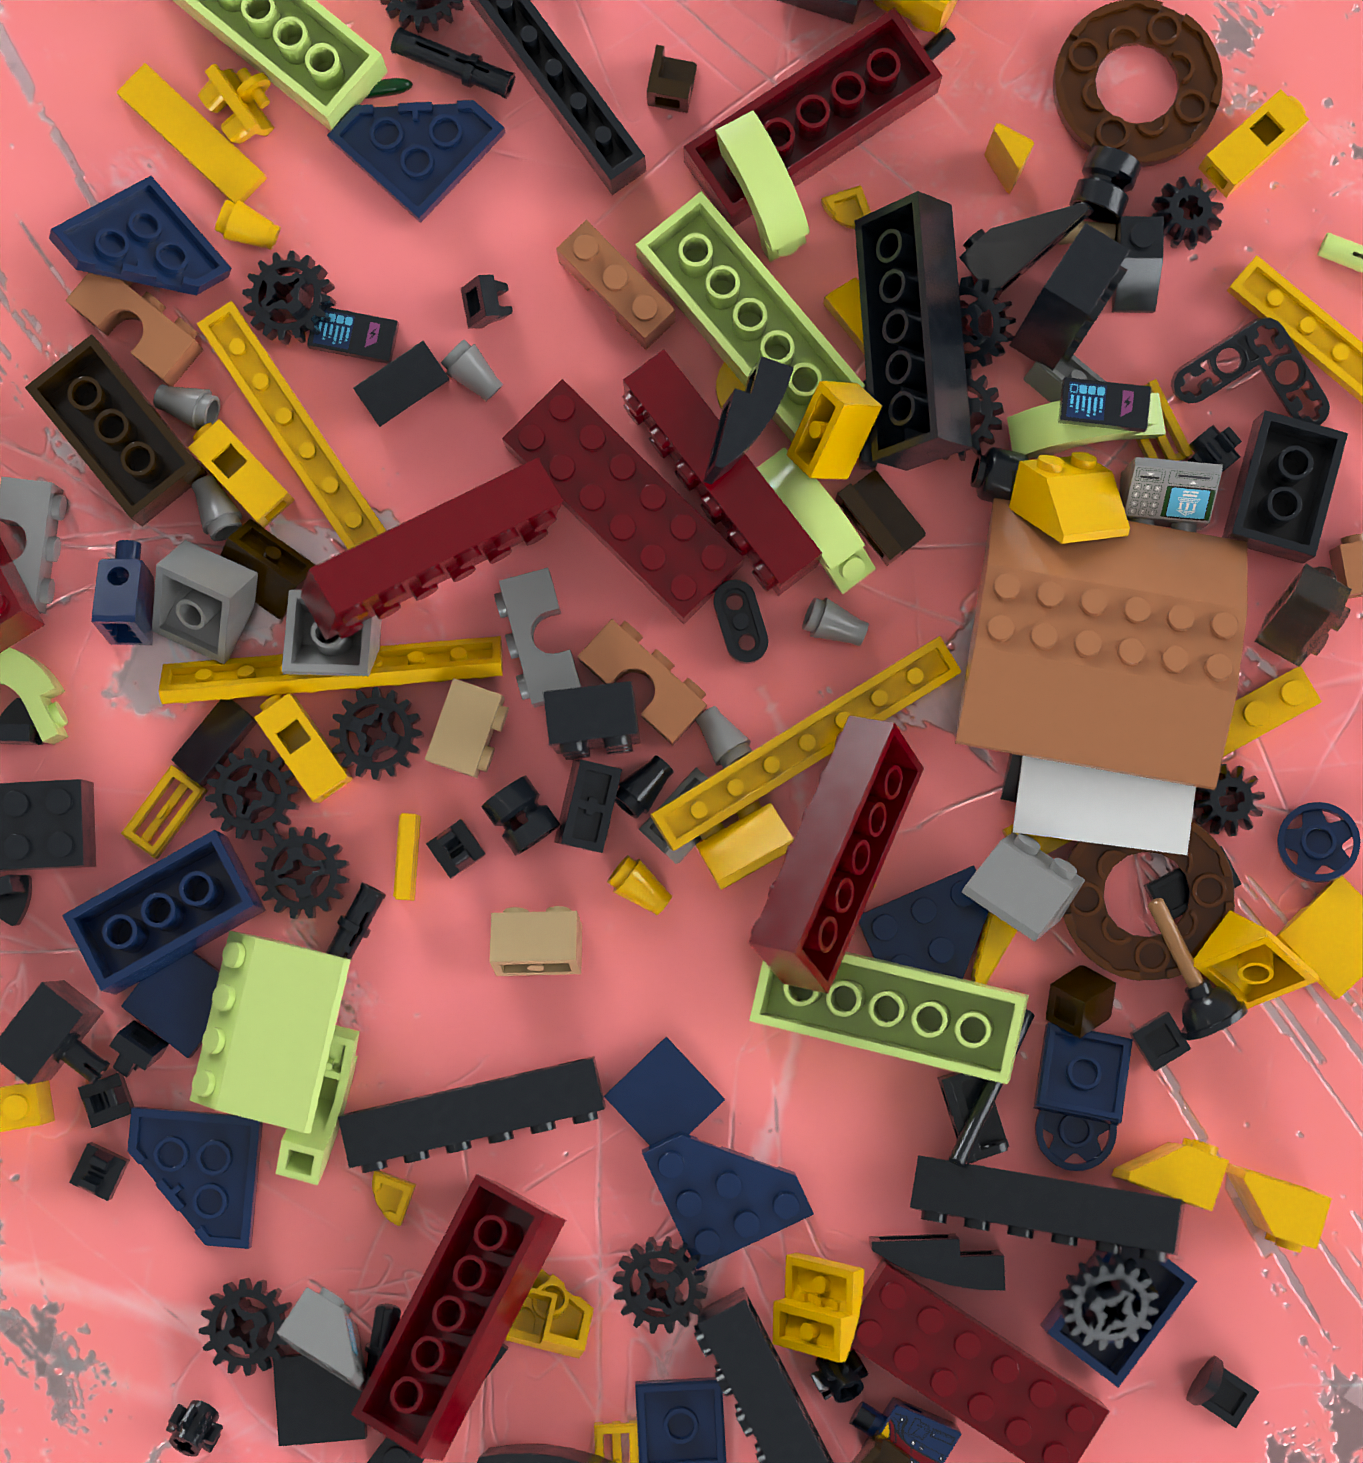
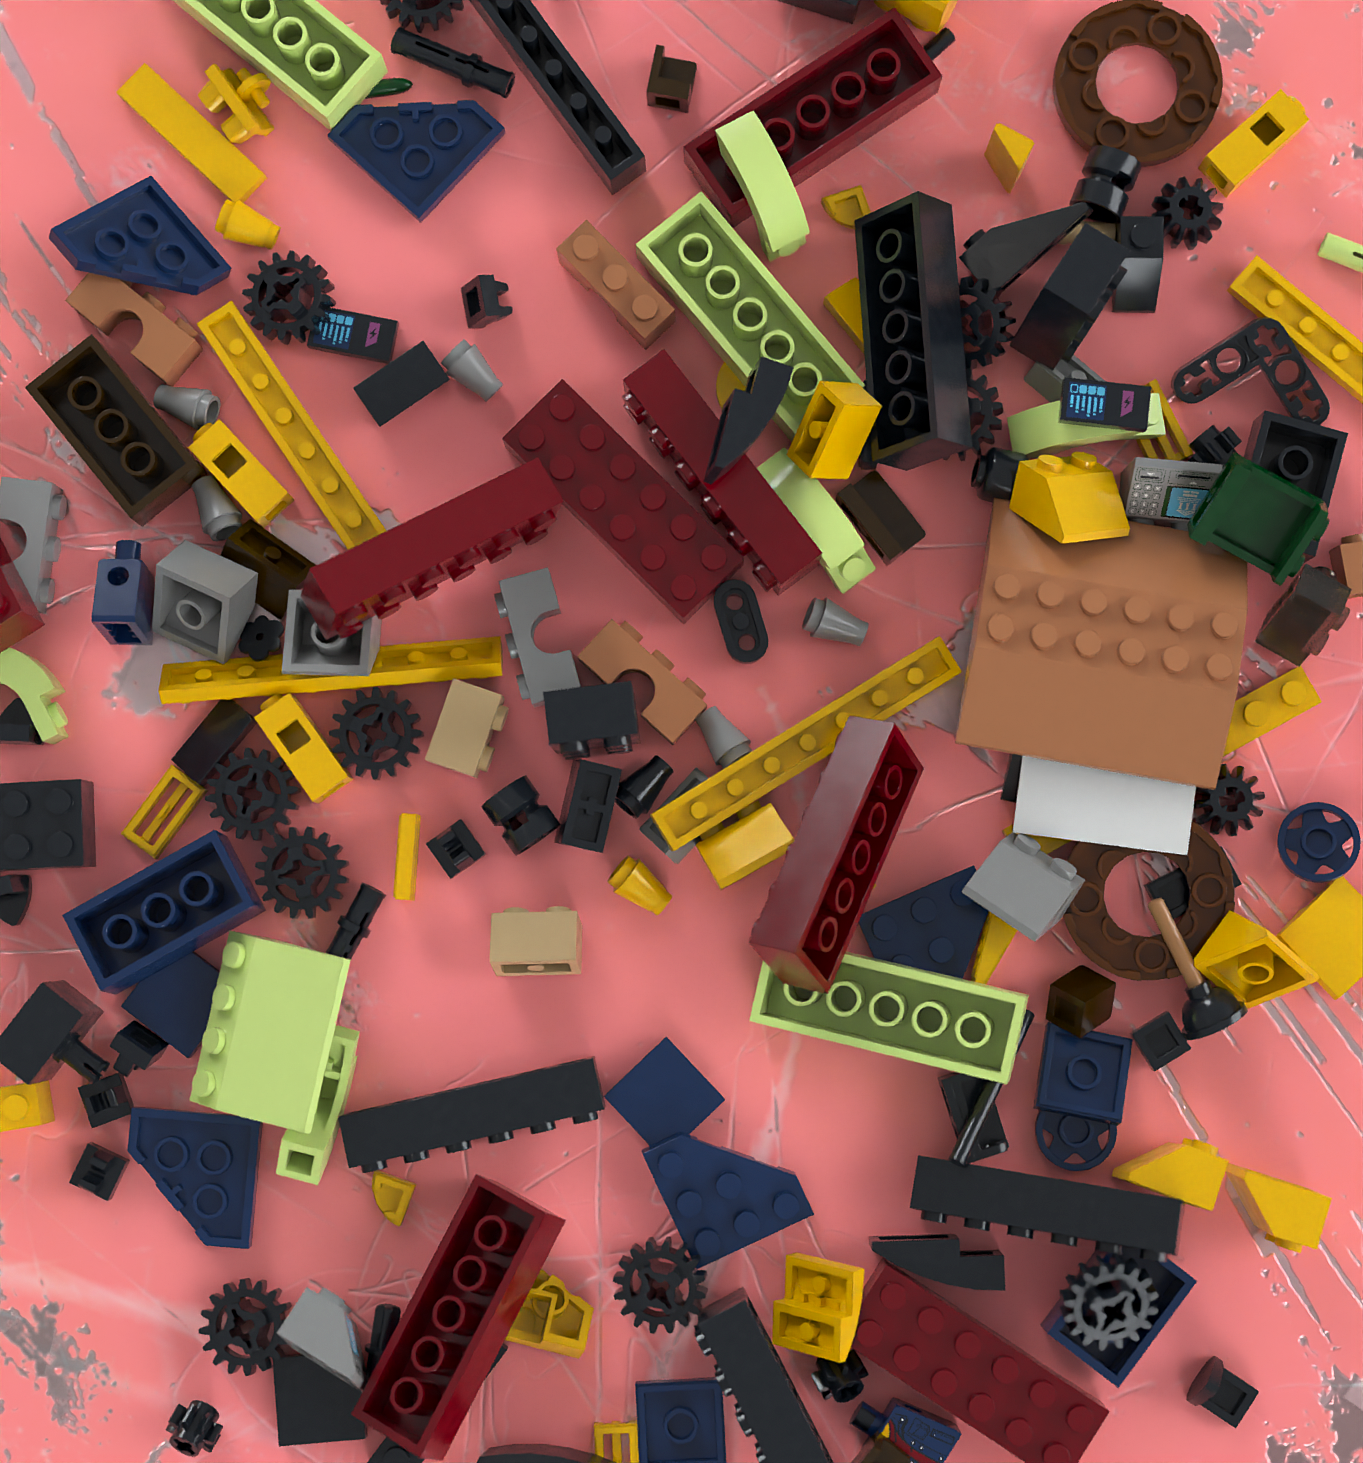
(261, 637): none -> black plant
(1259, 518): none -> dark green panel

